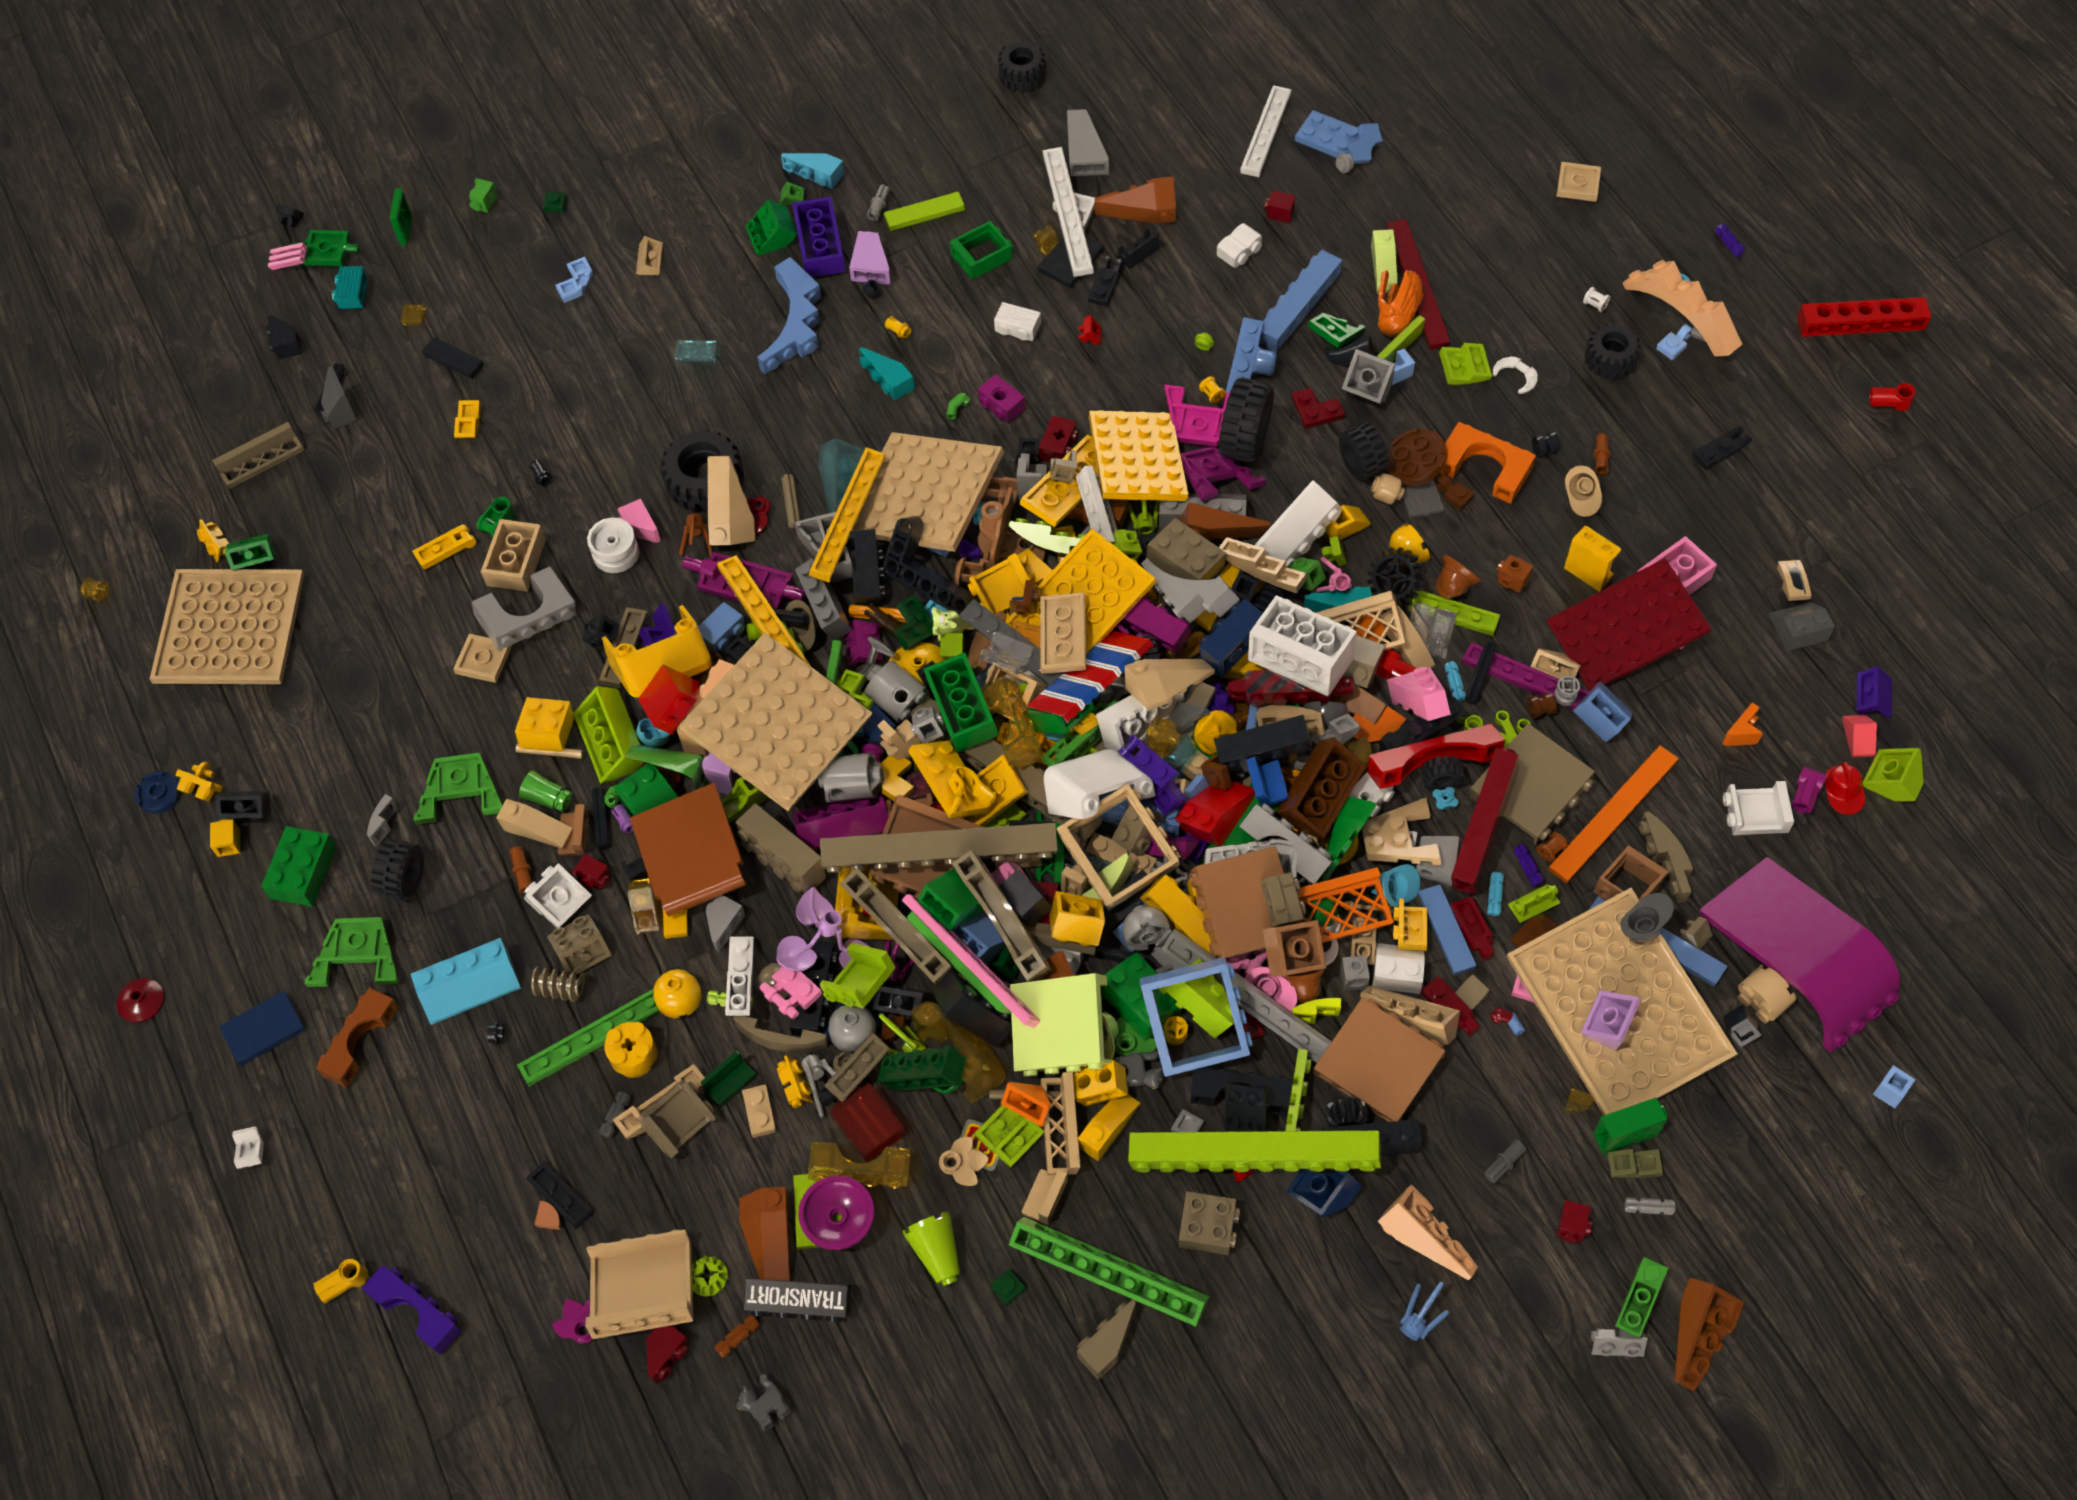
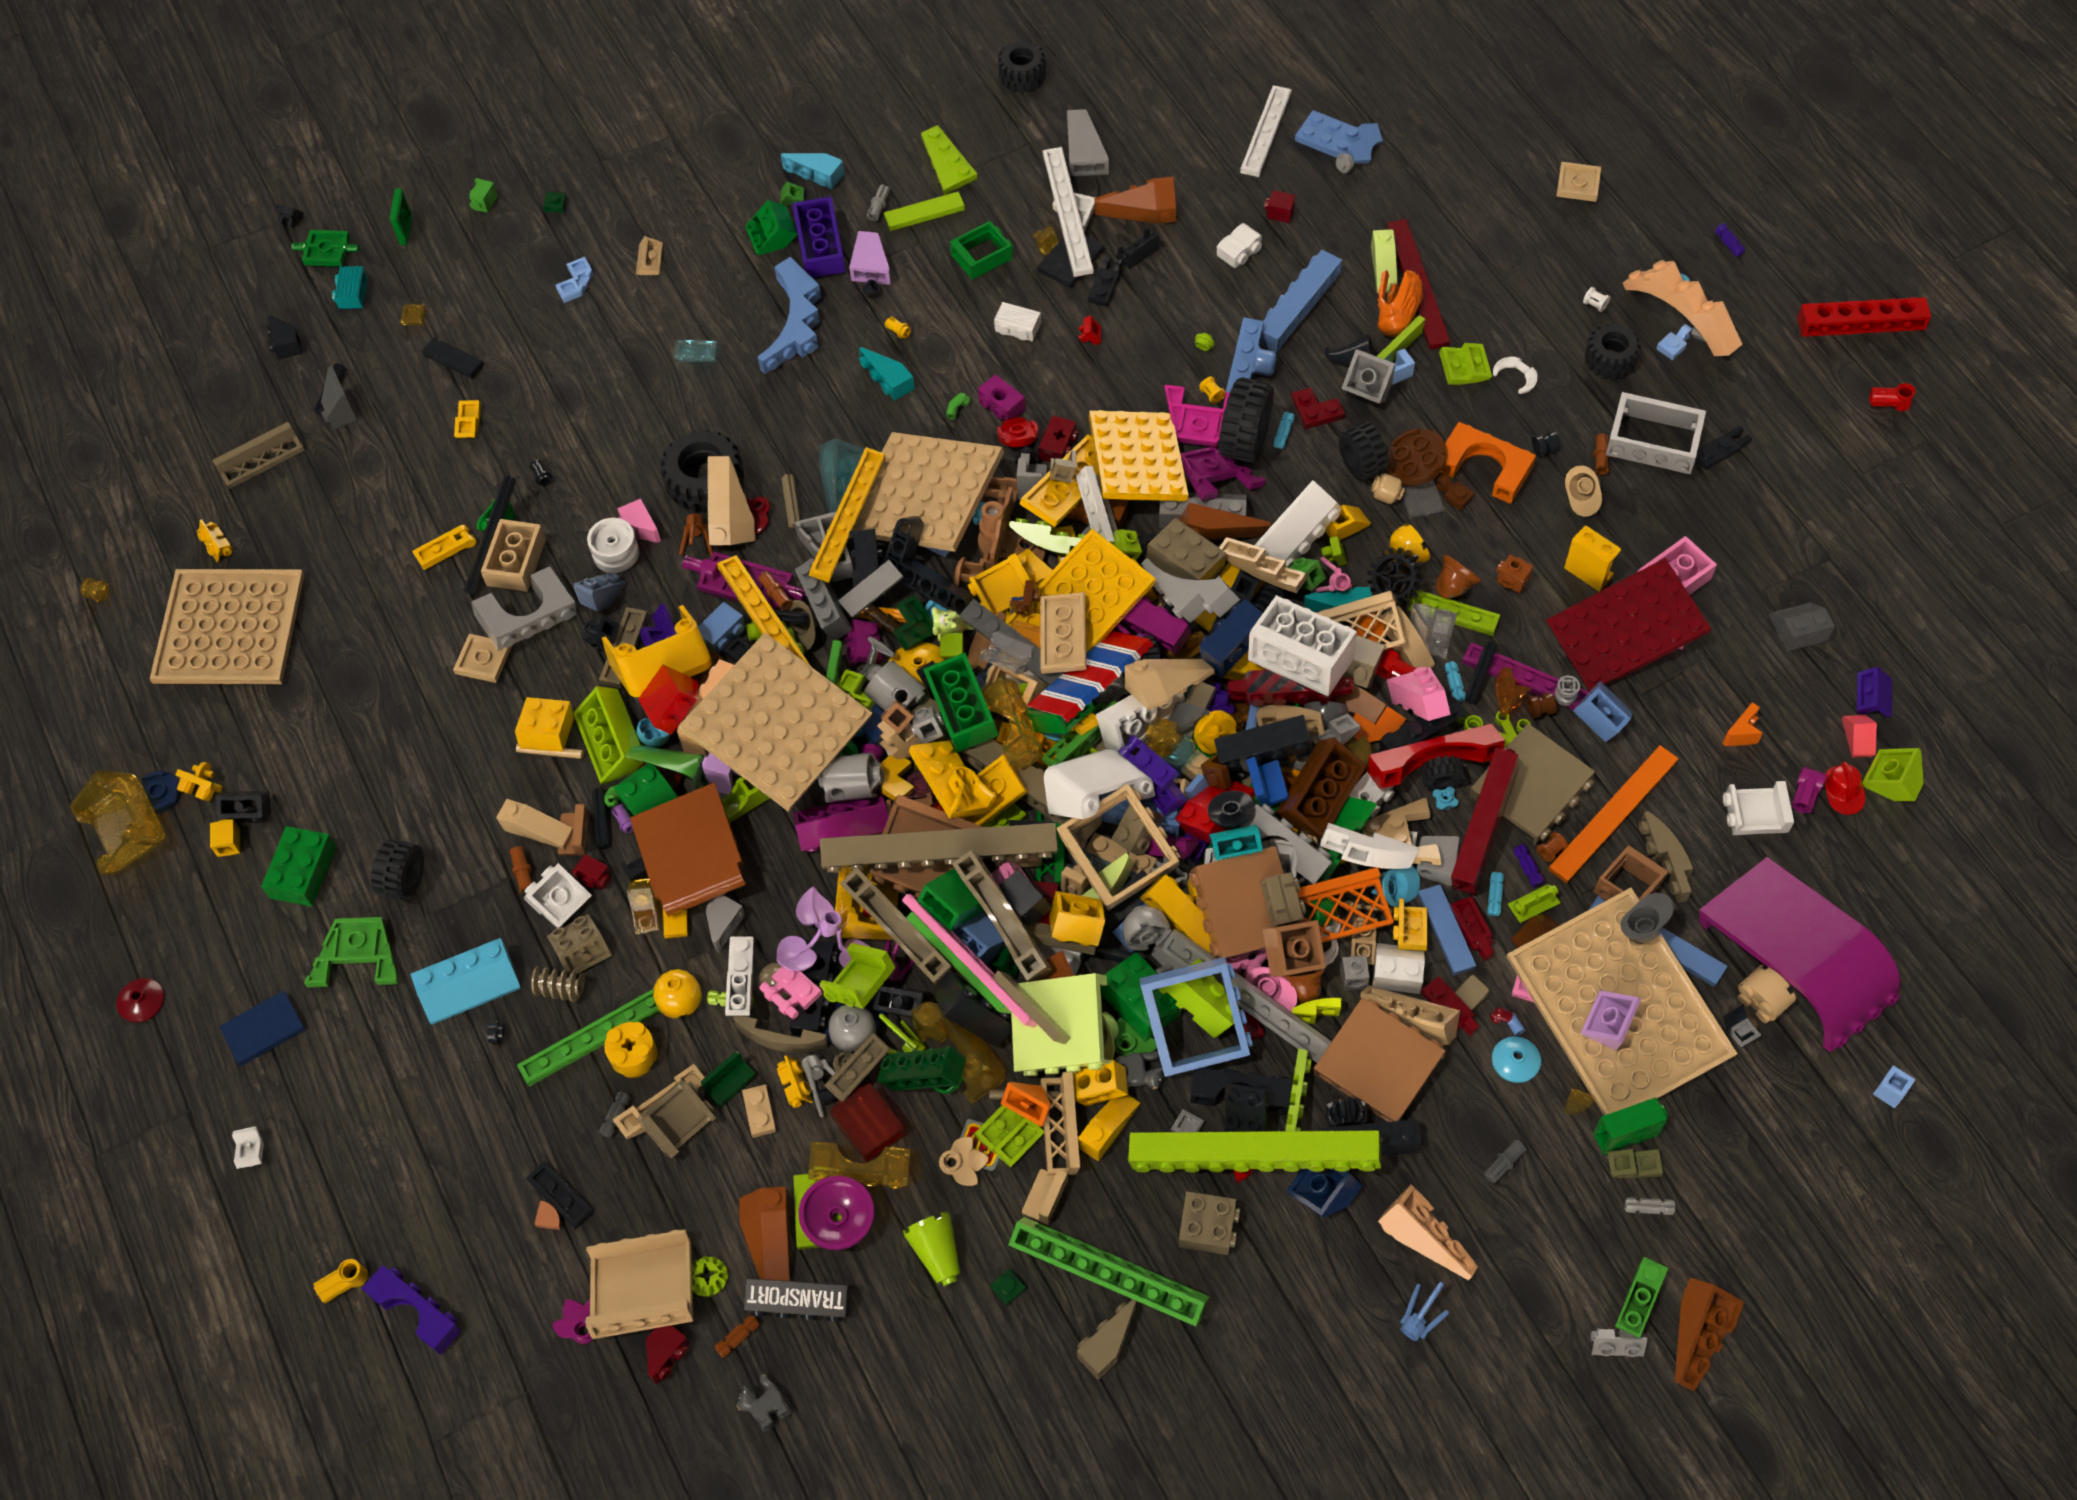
(121, 818): none -> clear yellow windscreen
(250, 551): green brick -> none
(287, 253): bright pink tile -> none
(372, 1012): dark orange arch -> none
(378, 824): light grey slope -> none
(457, 778): bright green wing -> none
(496, 514): none -> black axle
(544, 792): bright green plant -> none
(599, 591): none -> sand blue slope
(775, 591): none -> dark orange pin
(780, 849): dark tan brick -> none
(870, 589): none -> light grey tile
(887, 1033): reddish brown tile -> none
(897, 716): none -> medium nougat brick
(948, 162): none -> lime wing
(969, 550): dark purple tile -> none
(1017, 432): none -> red tile
(1031, 1007): none -> dark tan tile
(1145, 522): lime plant -> none
(1175, 1024): yellow wheel -> none
(1231, 808): none -> black dish
(1236, 842): none -> teal brick
(1283, 430): none -> medium azure axle
(1335, 329): green wing -> none
(1369, 851): none -> white slope
(1508, 693): none -> clear orange slope
(1515, 1069): none -> medium azure dish
(1554, 663): tan slope -> none
(1574, 1222): dark red brick -> none
(1658, 412): none -> light grey window
(1698, 932): dark tan tile -> none
(1794, 580): tan slope -> none

